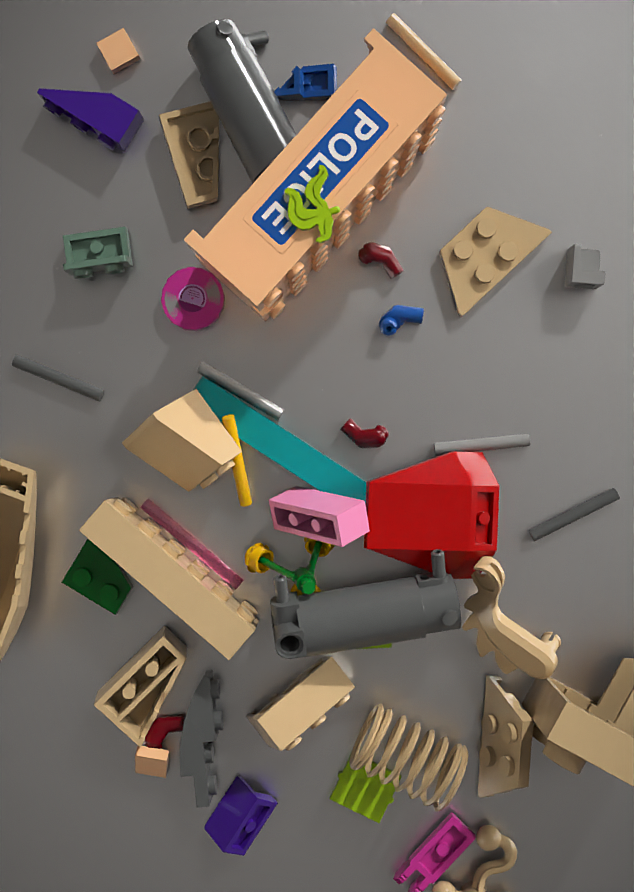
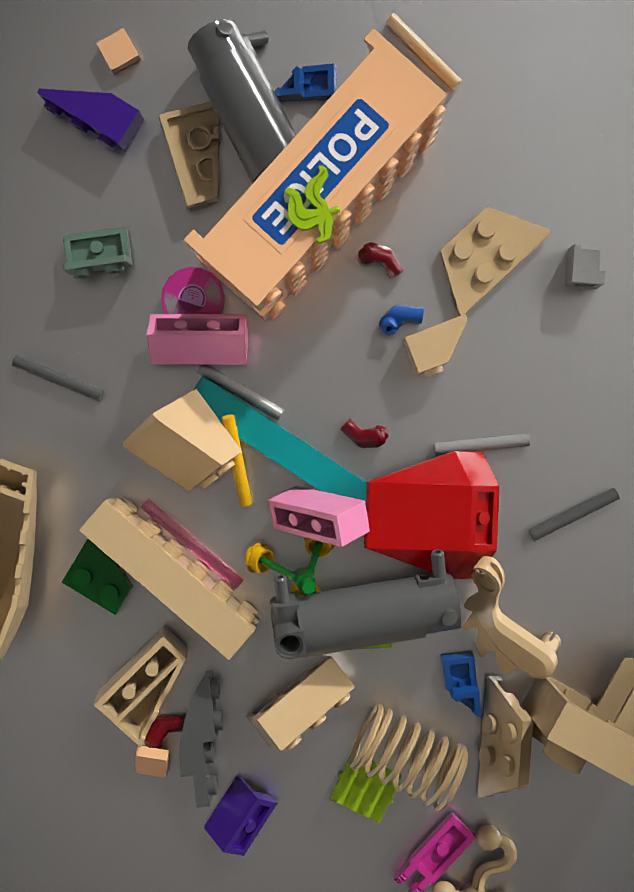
(198, 339): none -> bright pink brick
(434, 346): none -> tan slope
(461, 679): none -> blue slope

